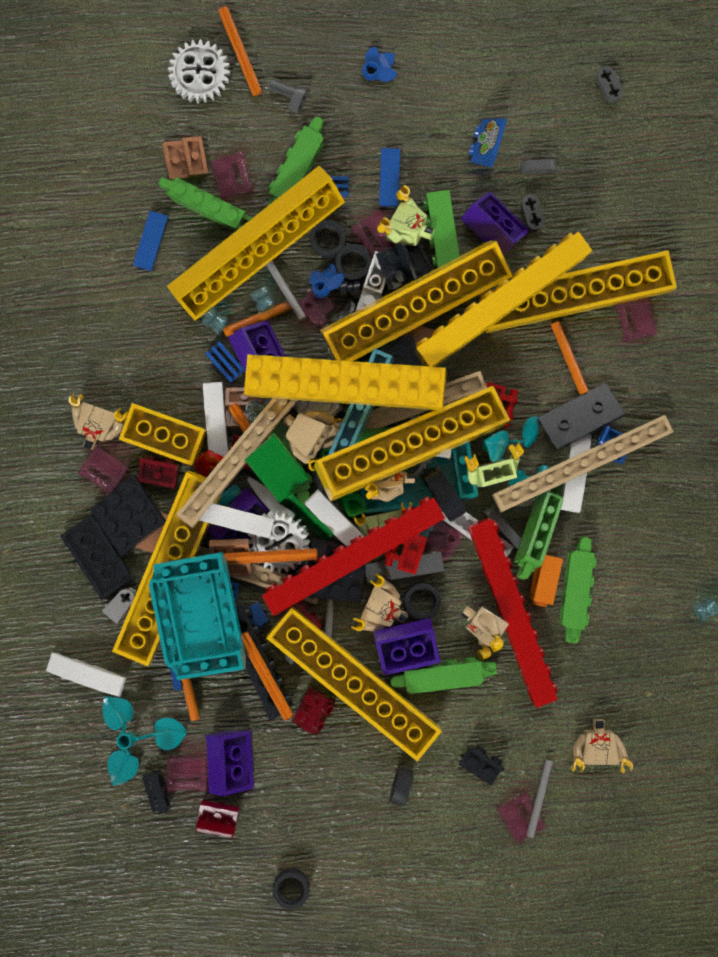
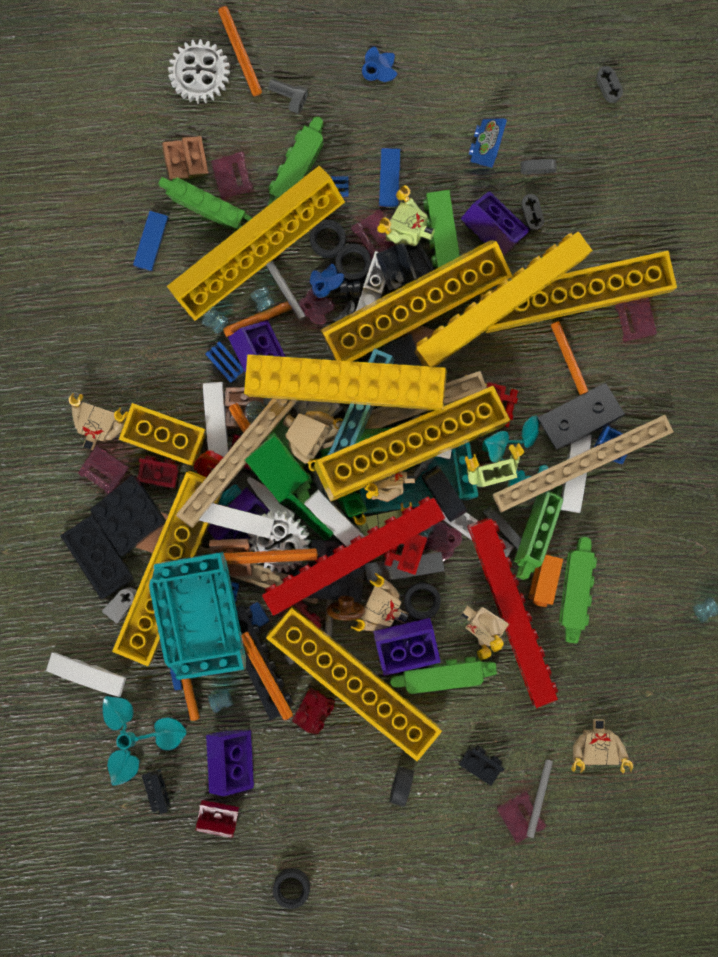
(187, 768): clear pink plate -> none
(218, 701): none -> clear light blue wheel
(346, 606): none -> reddish brown piece

